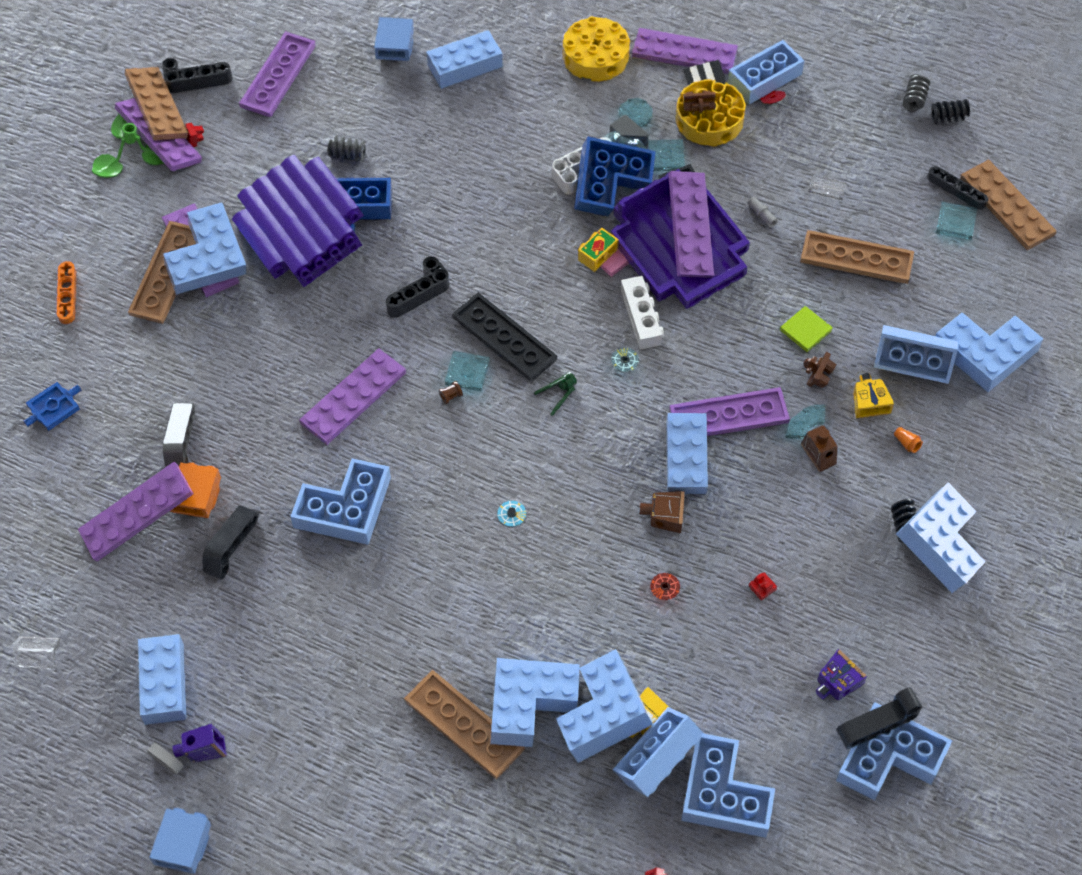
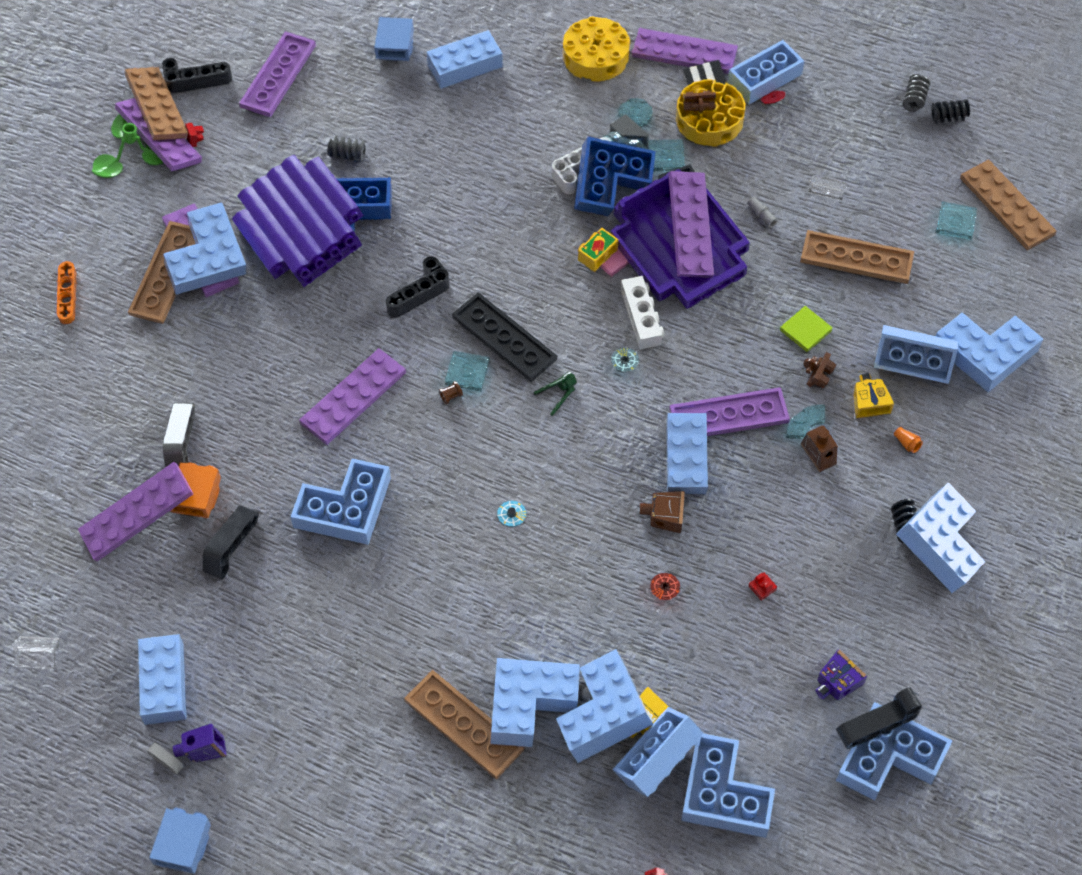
(52, 406): blue plate -> none
(973, 196): black beam -> none

